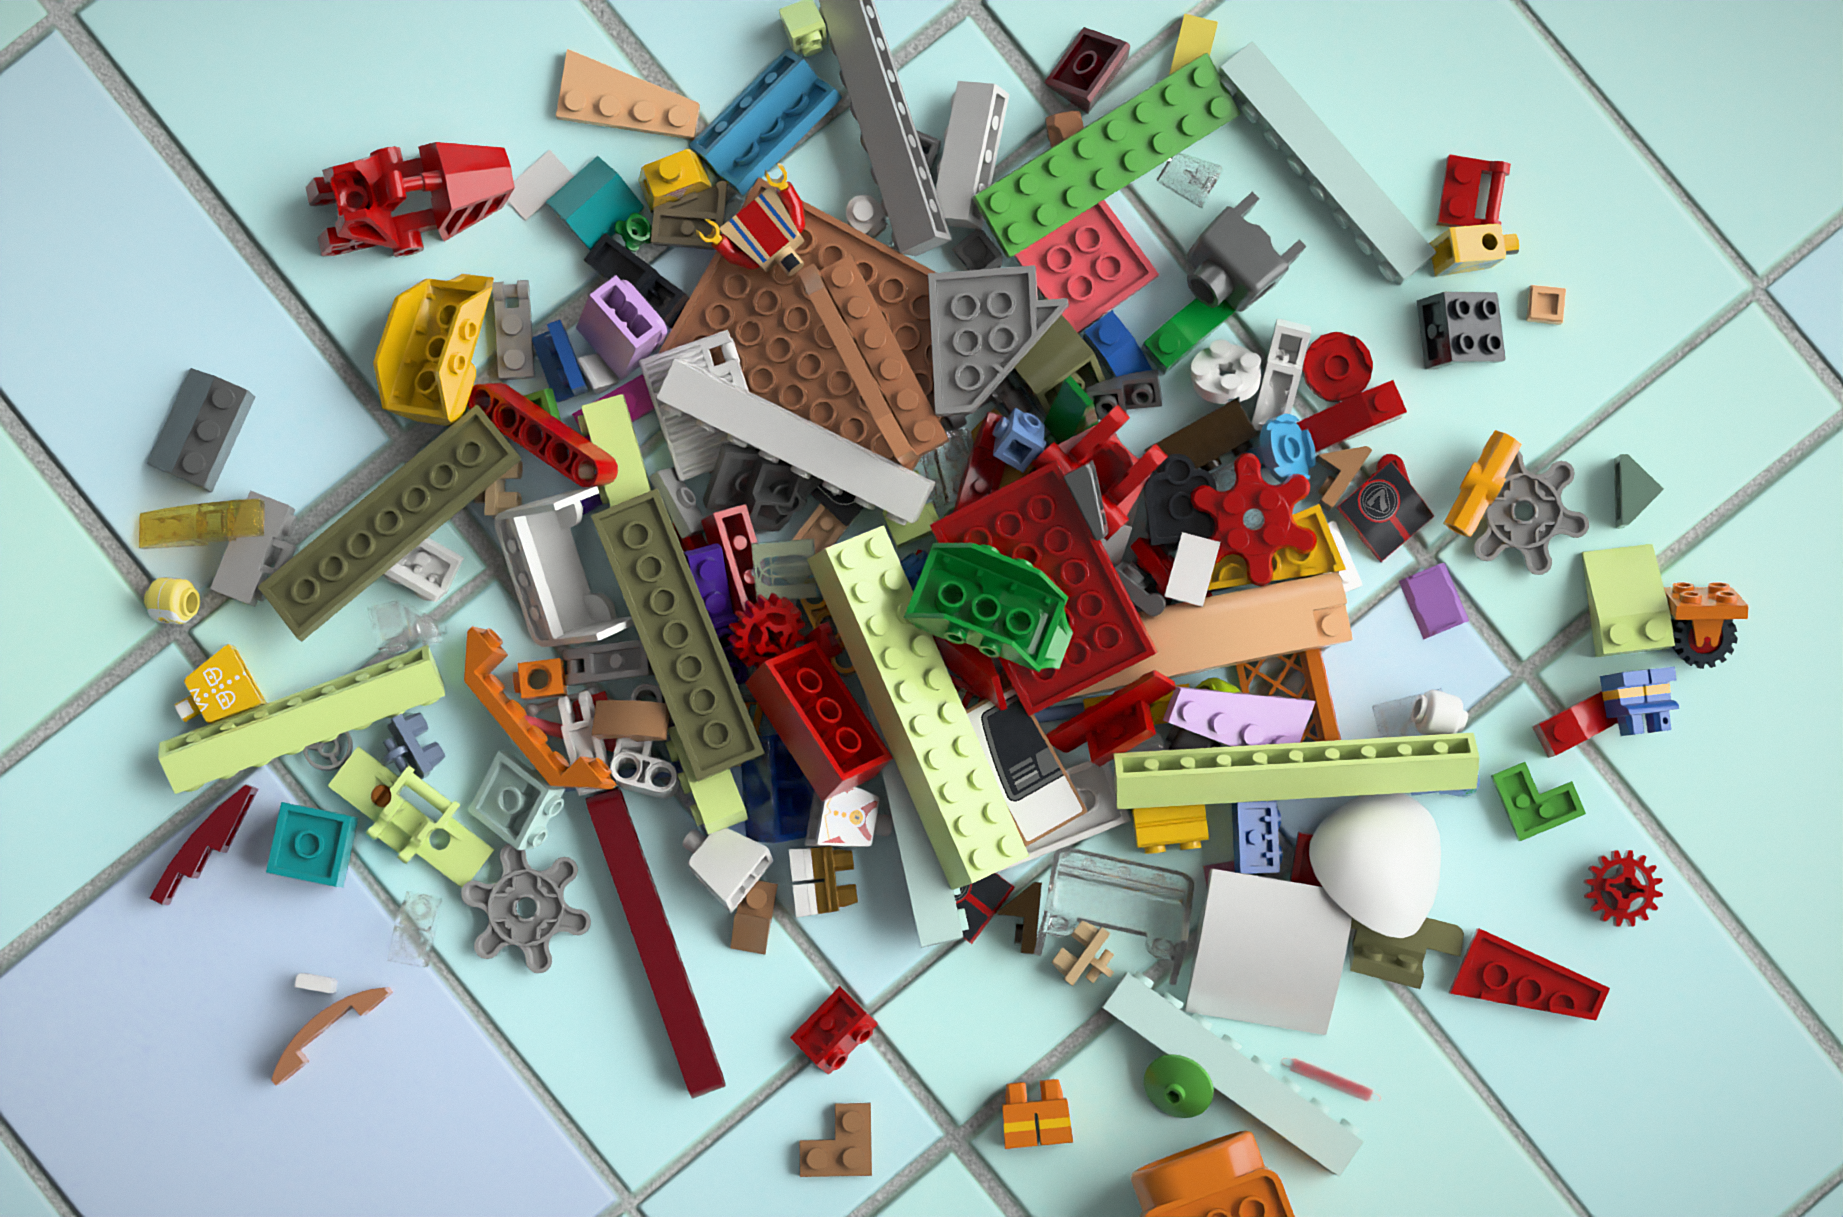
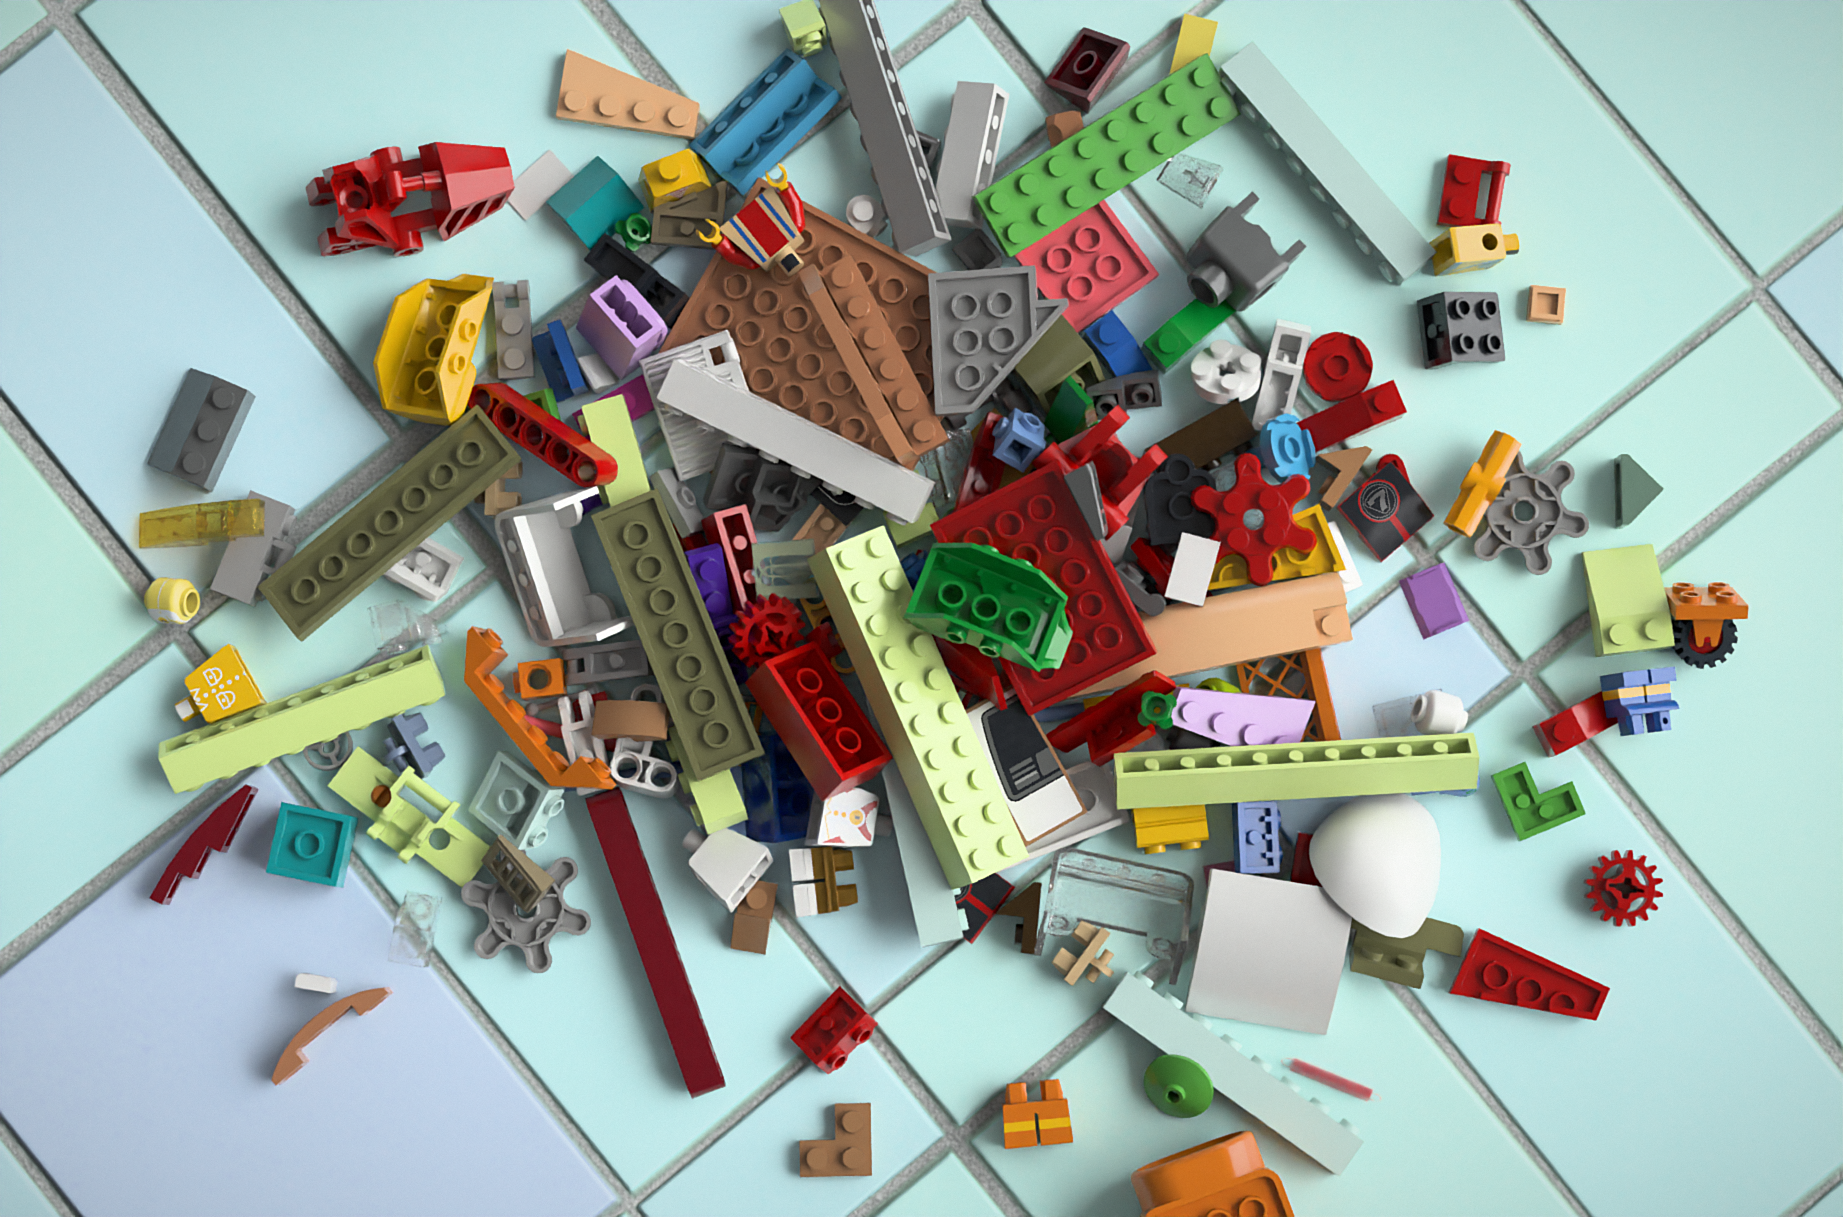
(532, 874): none -> dark tan slope
(1152, 700): none -> green plate

